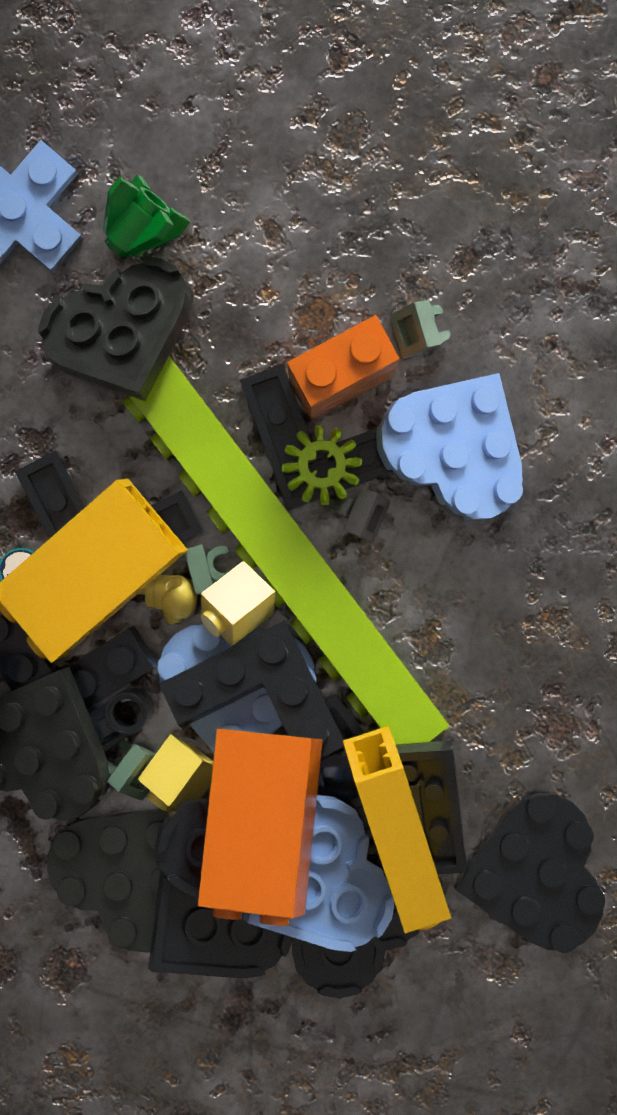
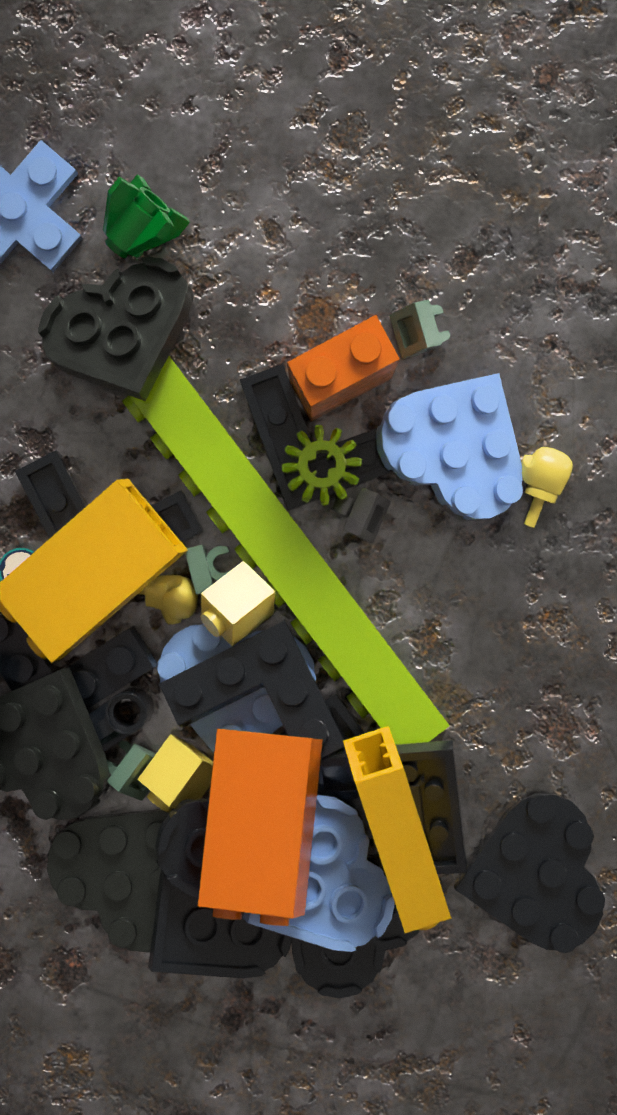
(546, 477): none -> light yellow piece

